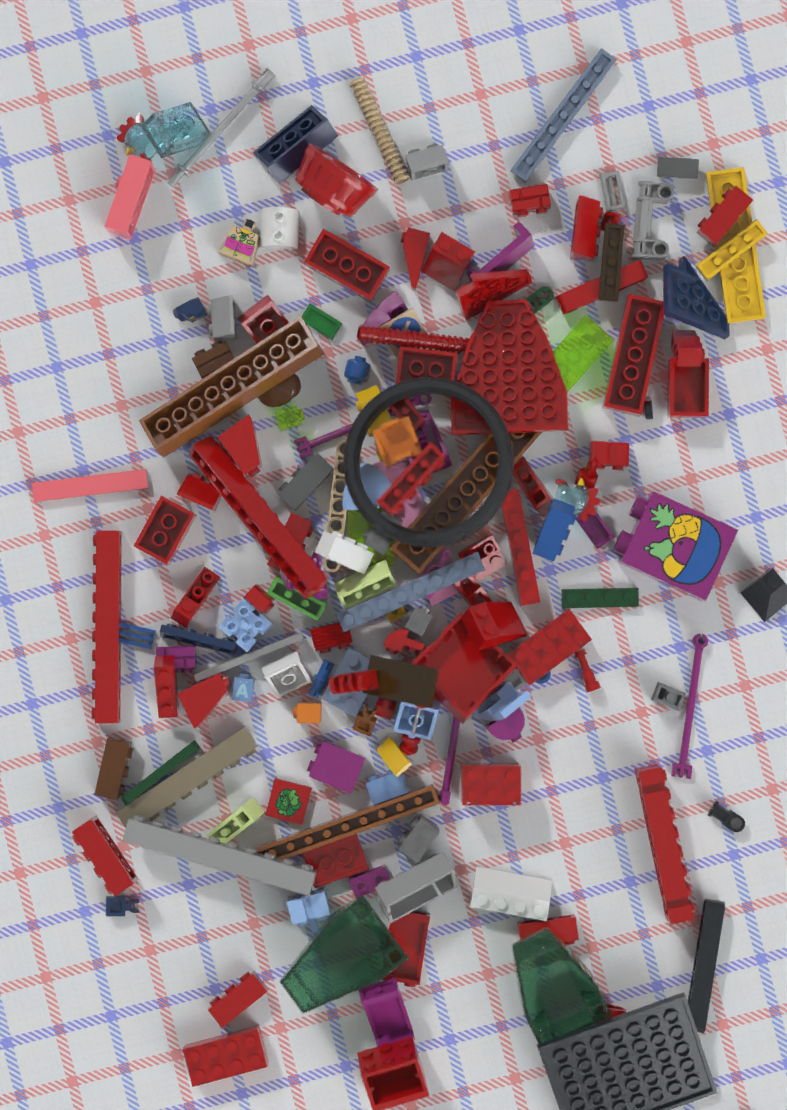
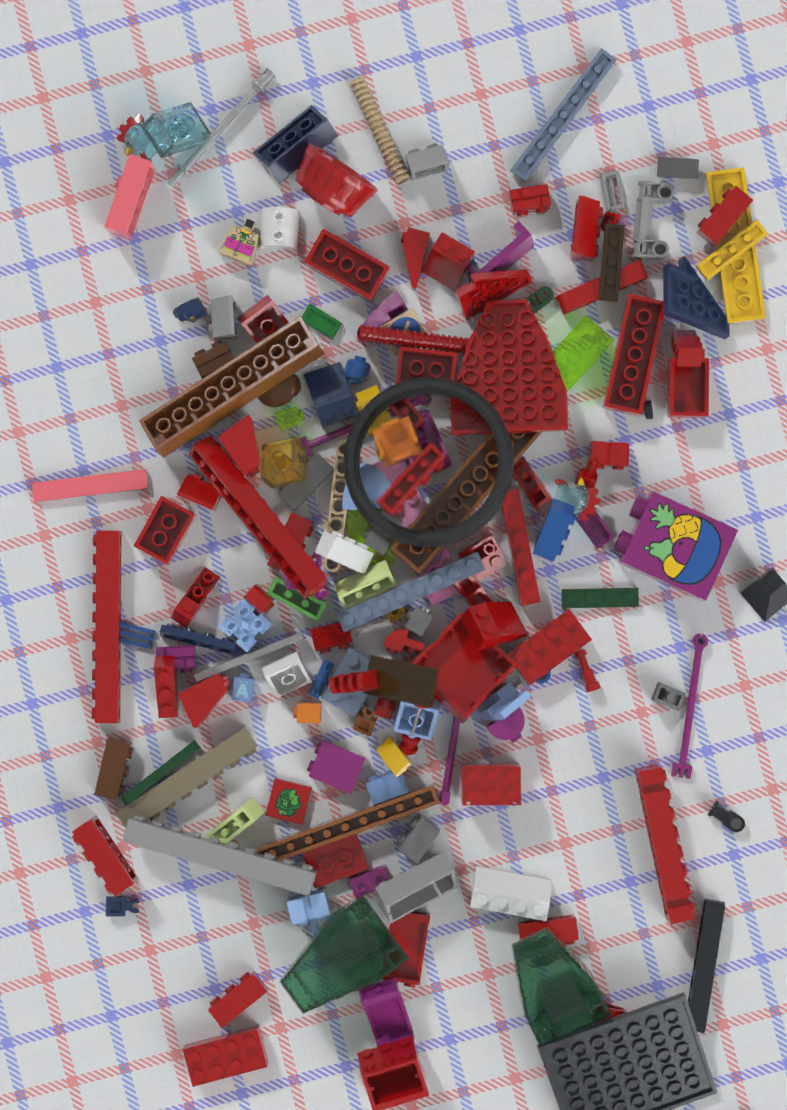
(283, 462): none -> clear yellow brick
(331, 395): none -> dark blue slope

